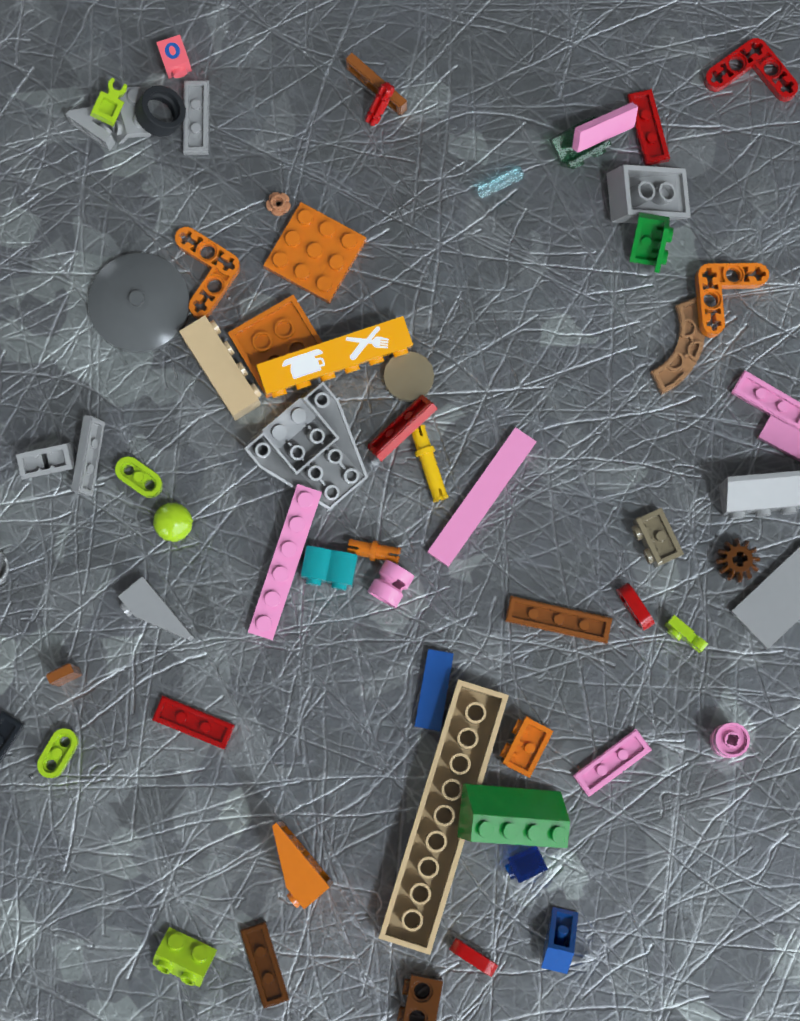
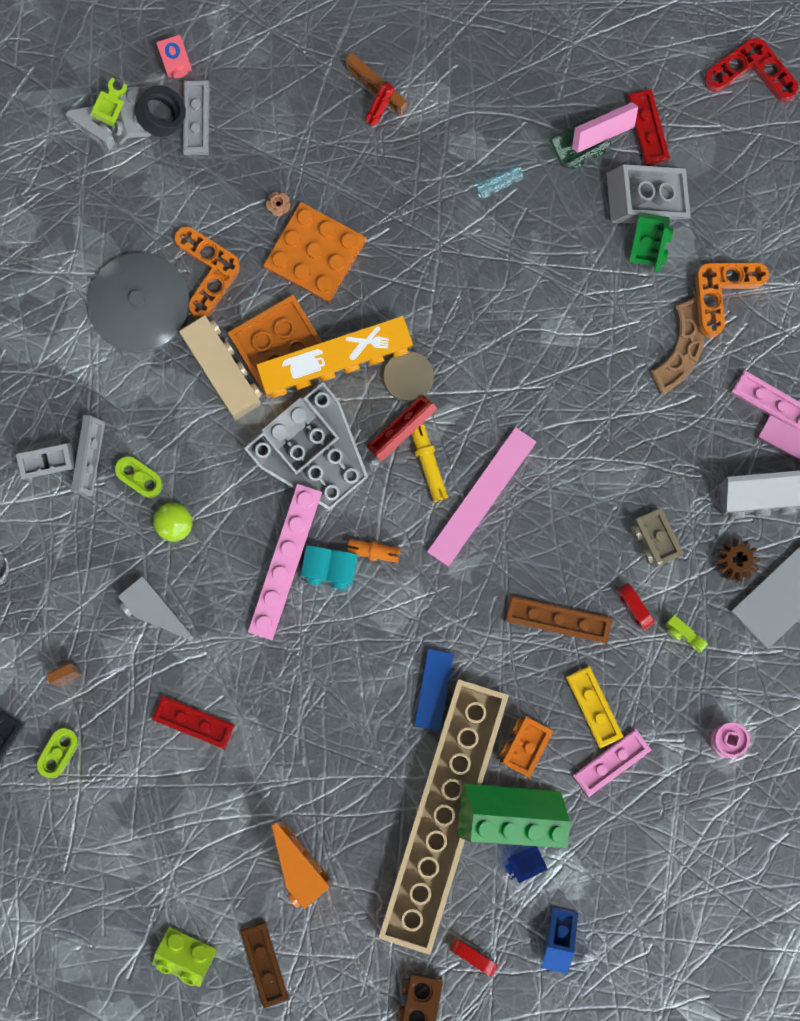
(391, 583): bright pink wheel -> none
(594, 707): none -> yellow tile

